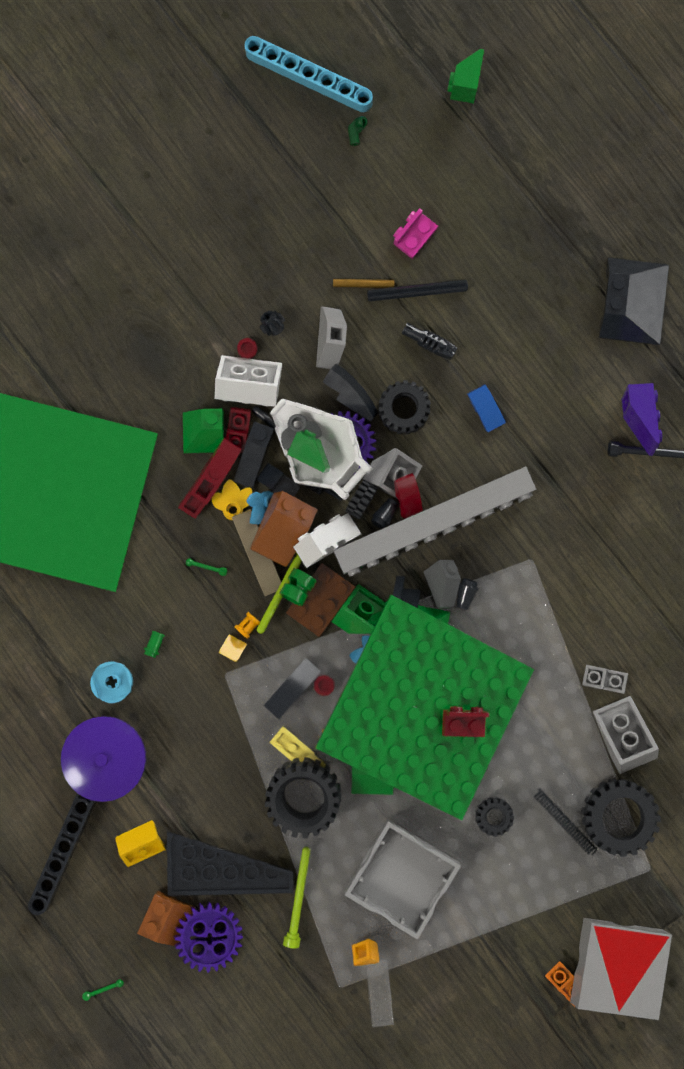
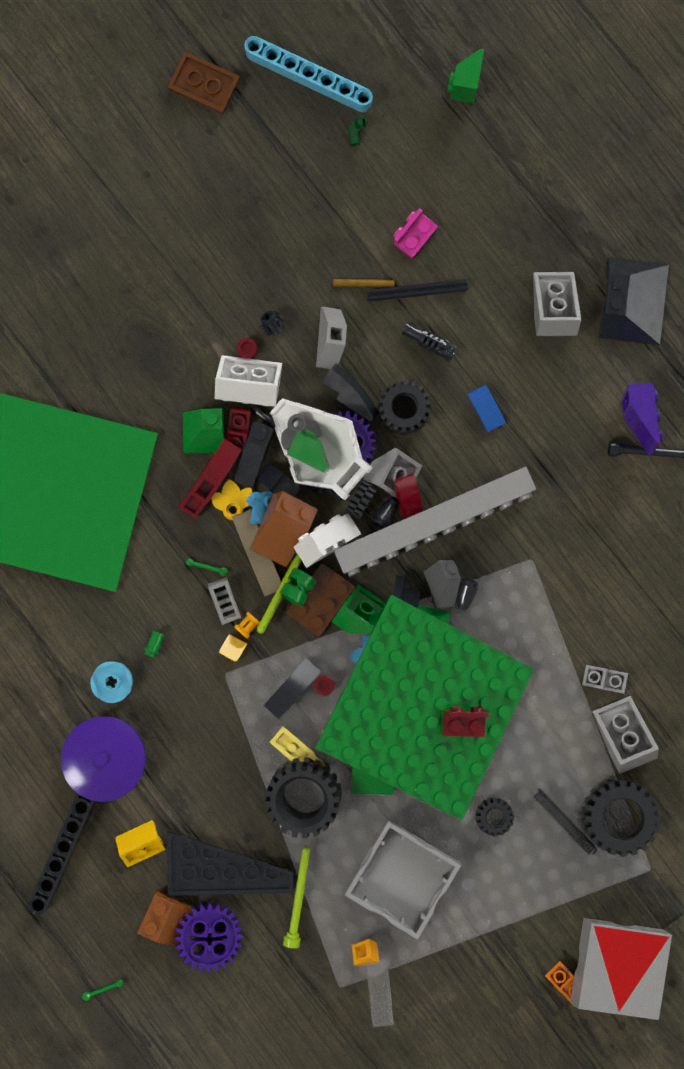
(203, 83): none -> reddish brown plate
(219, 583): none -> light grey slope
(556, 304): none -> light grey slope

